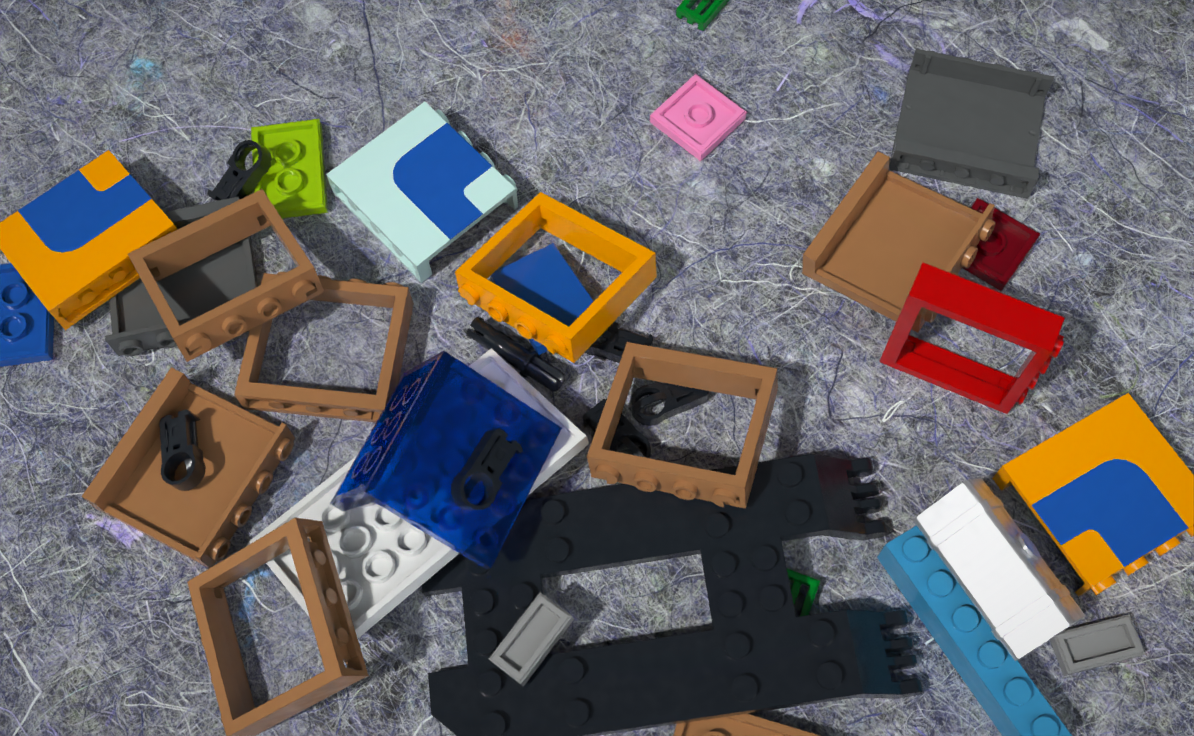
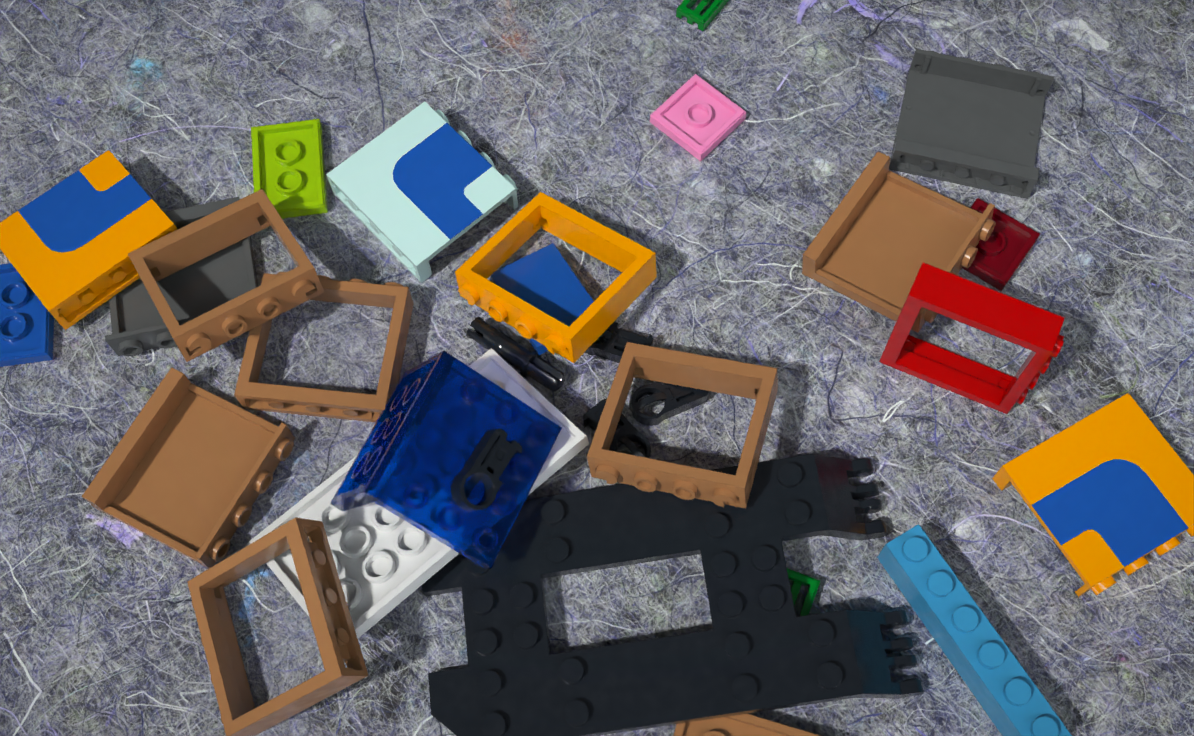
(180, 444): black piece -> none
(238, 180): black piece -> none
(531, 639): light grey tile -> none
(998, 568): flat silver piece -> none
(1097, 645): light grey tile -> none

